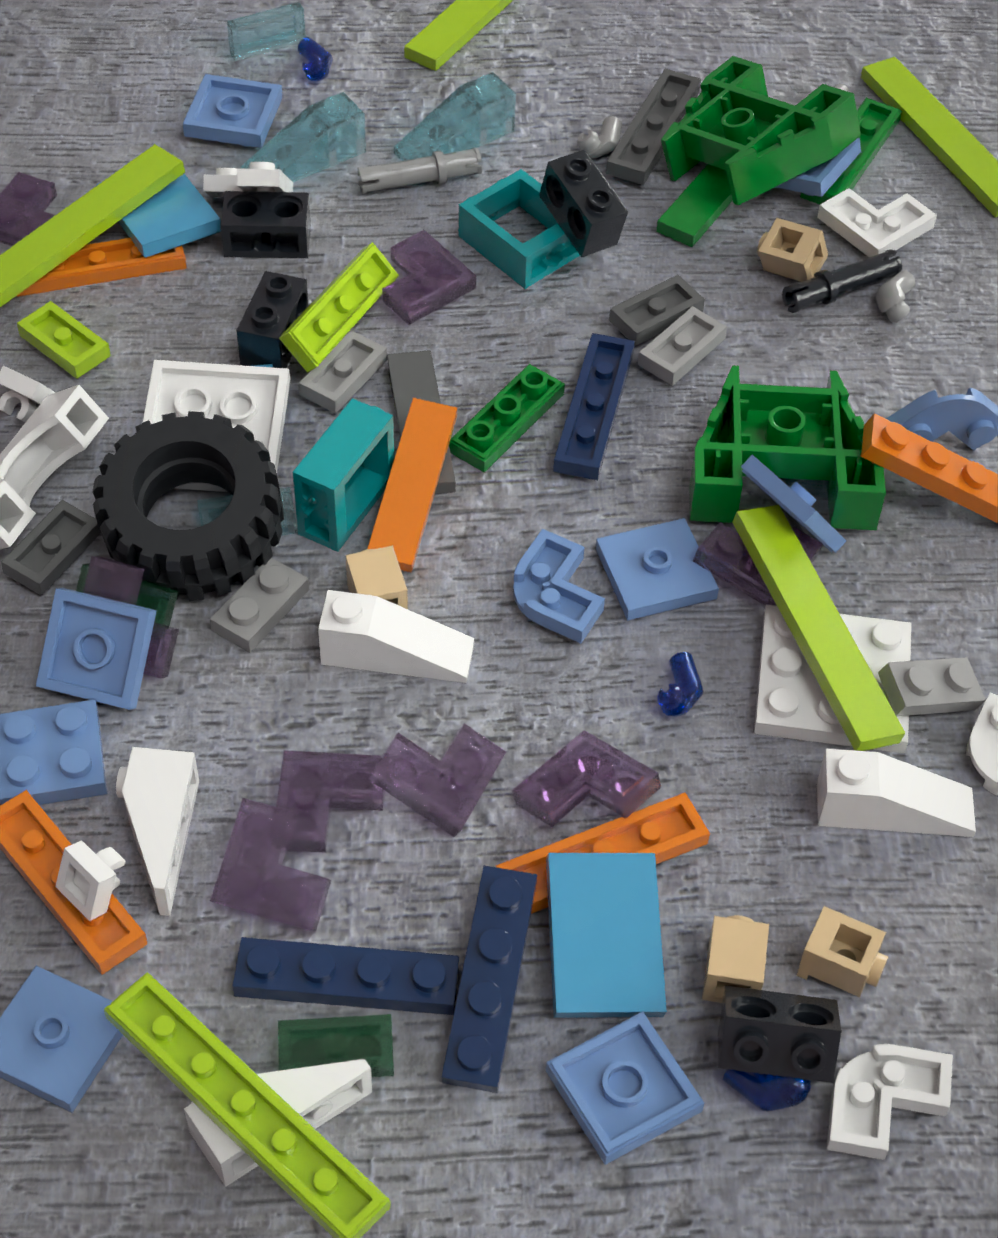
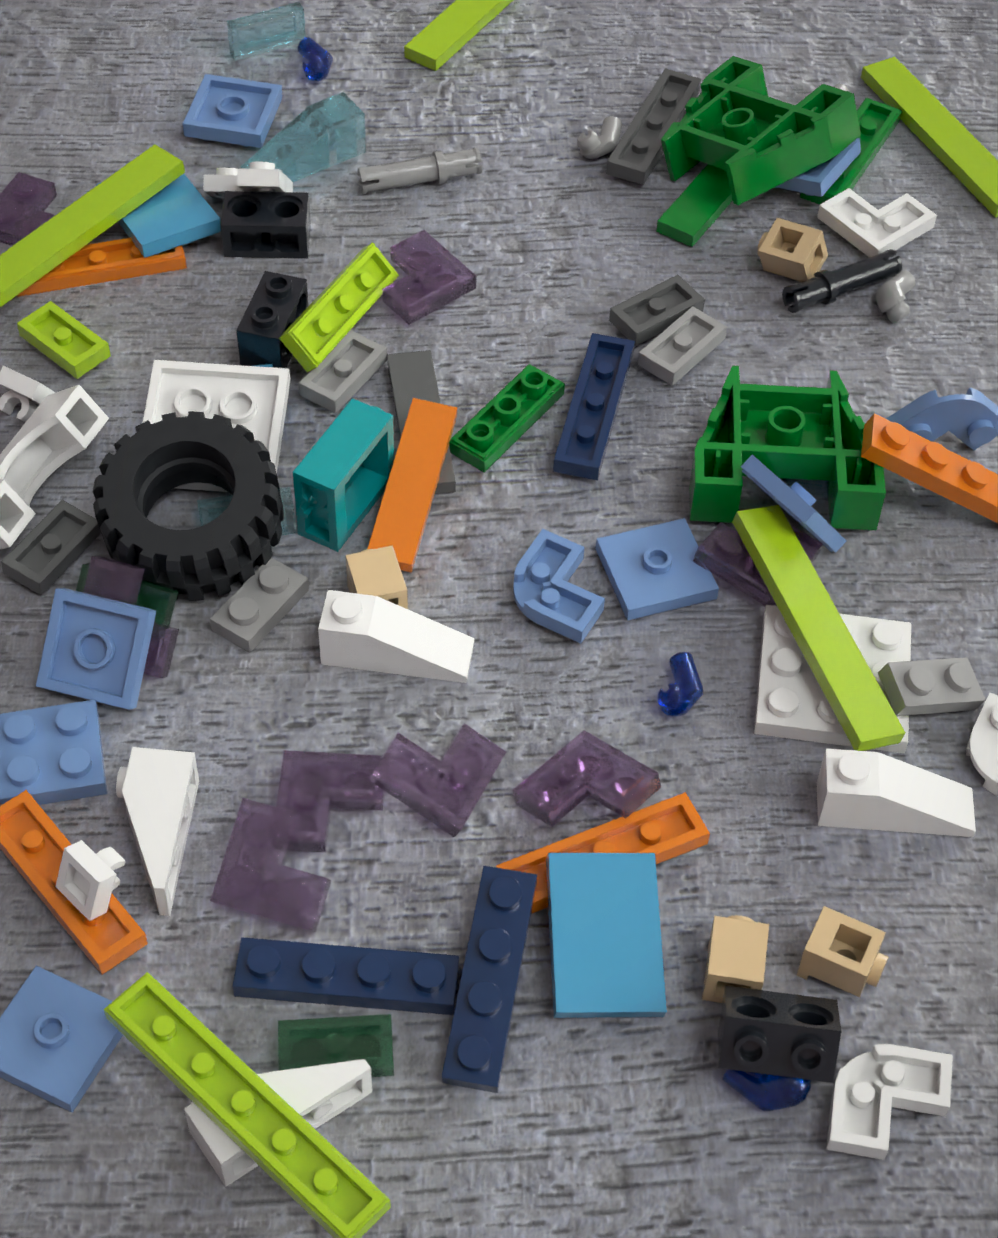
(464, 120): clear light blue slope -> none
(521, 262): teal window -> none
(583, 203): black brick -> none
(624, 1087): medium blue plate -> none

